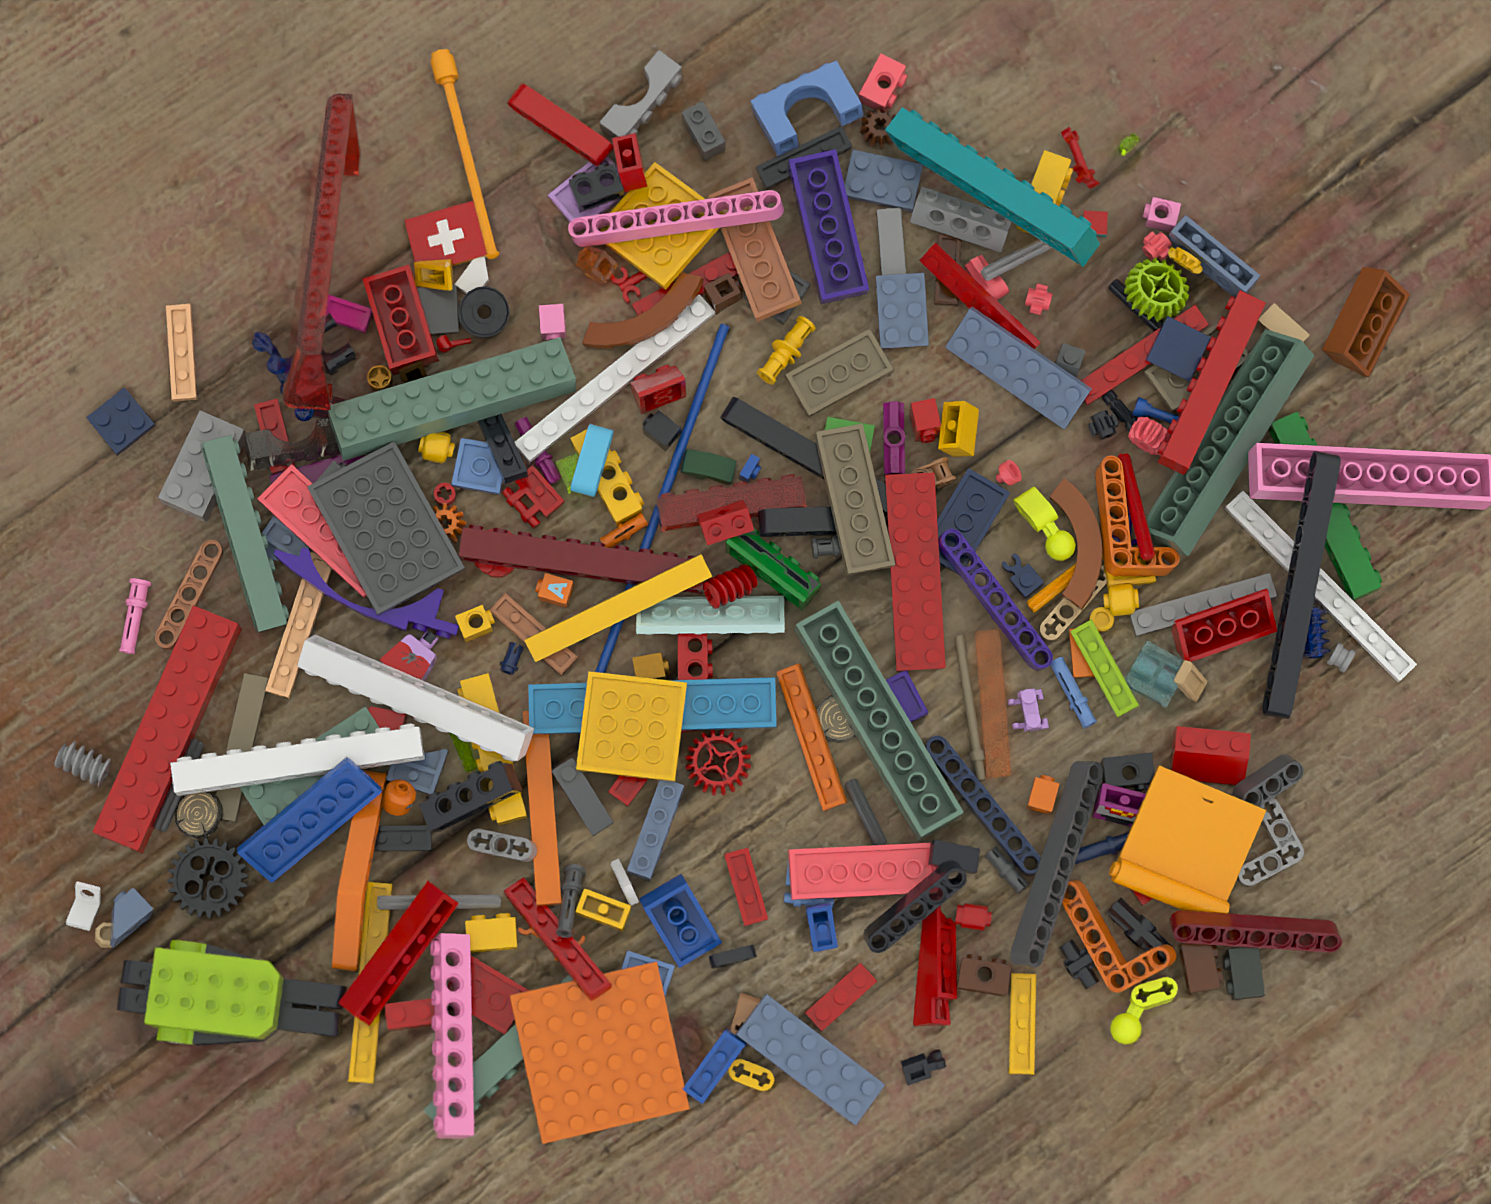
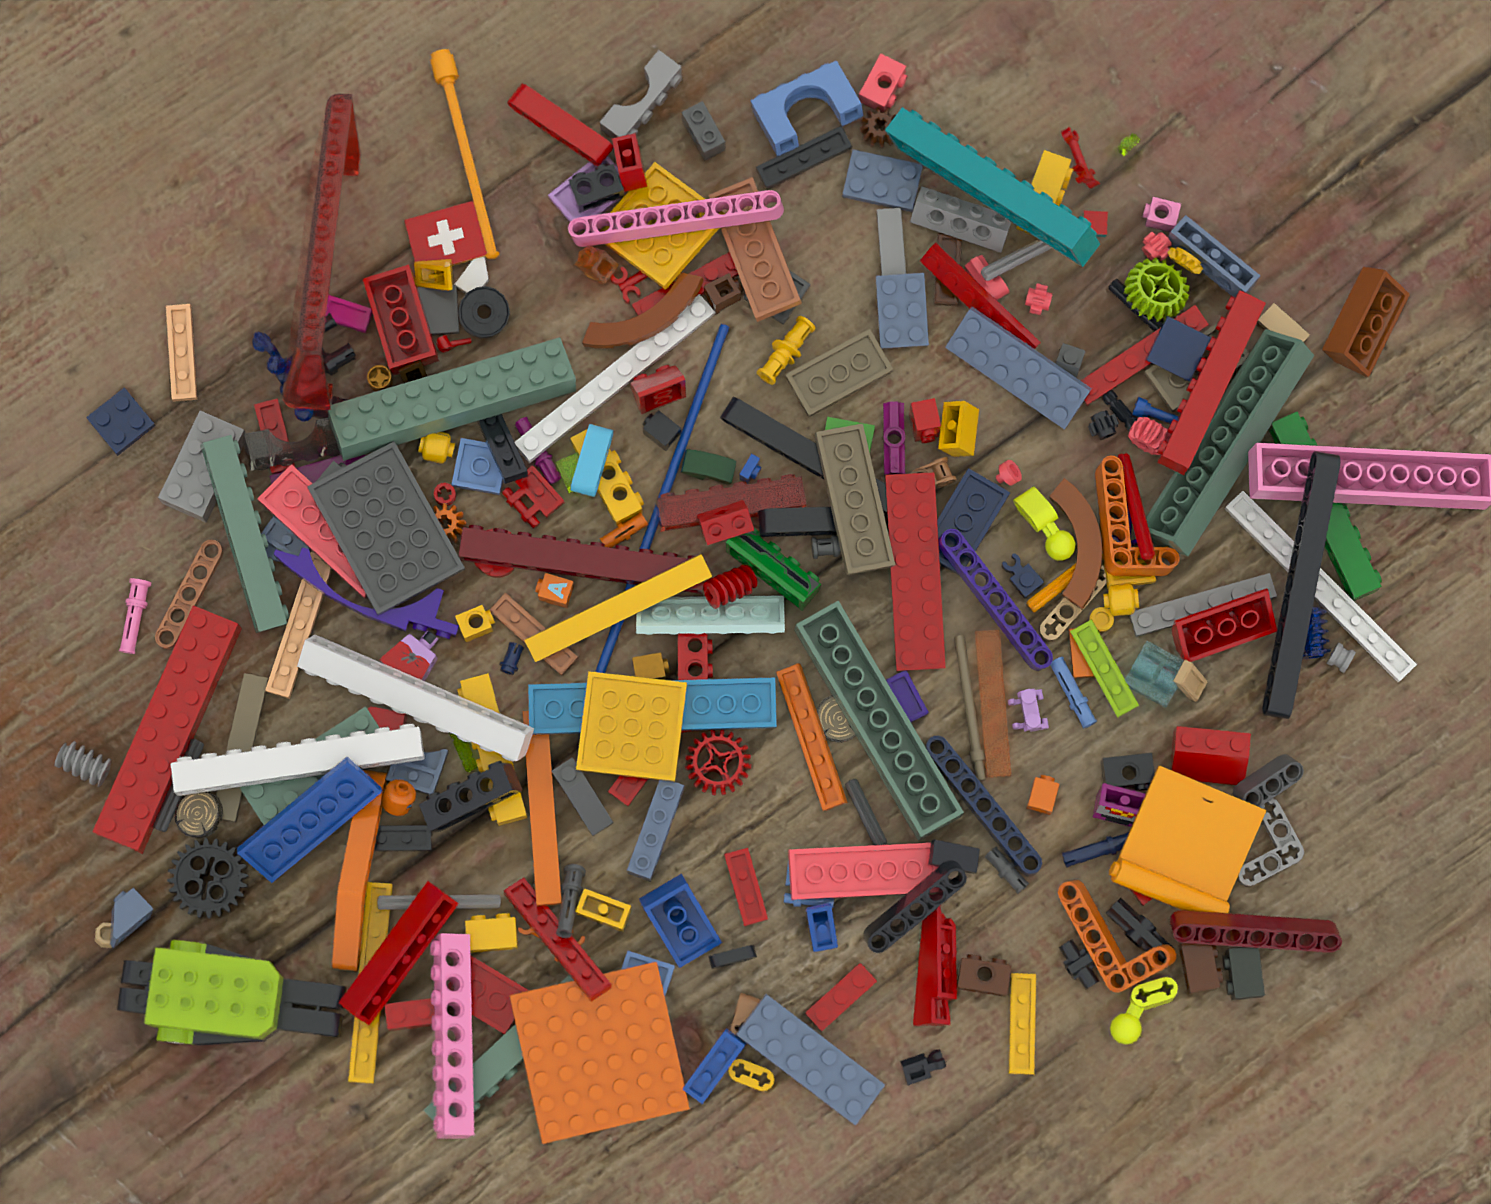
(84, 907): white bracket -> none
(494, 837): light grey beam -> none
(552, 321): bright pink brick -> none
(624, 882): white tile -> none
(828, 226): dark purple brick -> none
(973, 916): red brick -> none
(1056, 864): dark grey beam -> none

